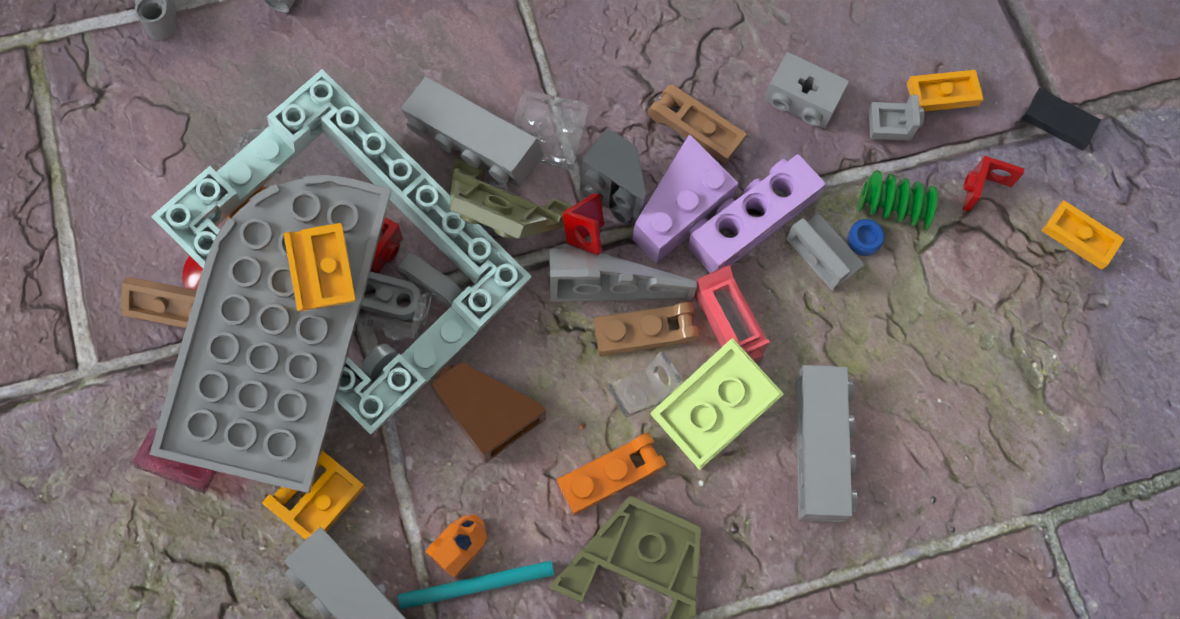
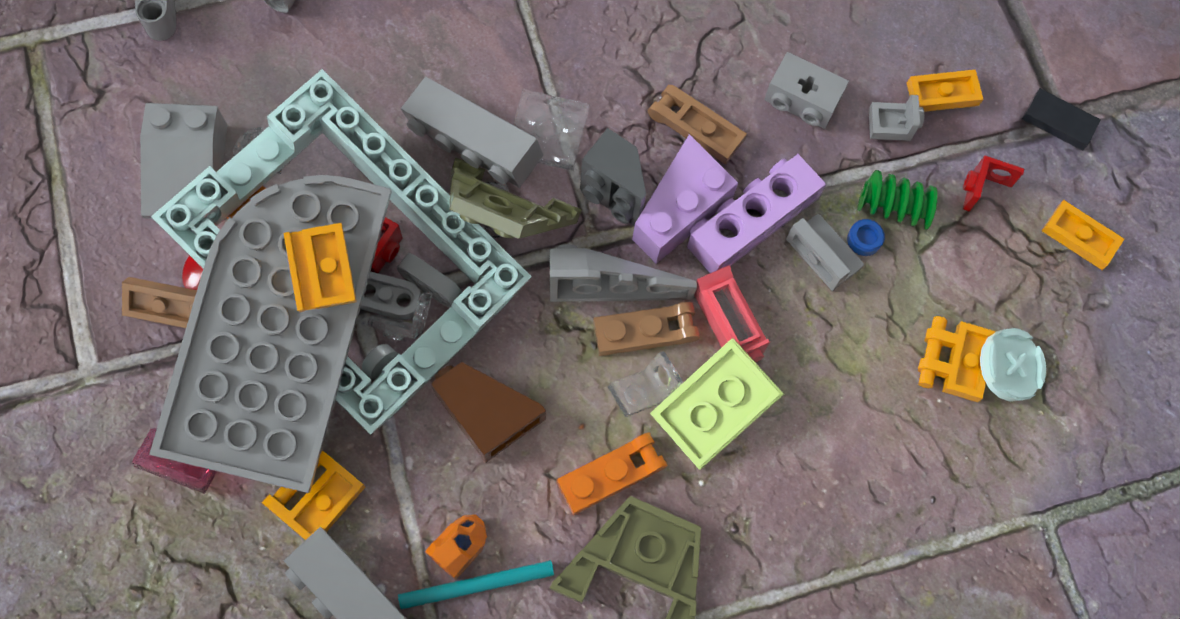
(177, 148): none -> light grey slope
(585, 220): red bracket -> none
(824, 444): light grey brick -> none
(963, 371): none -> light orange plate
(1012, 365): none -> light aqua tile

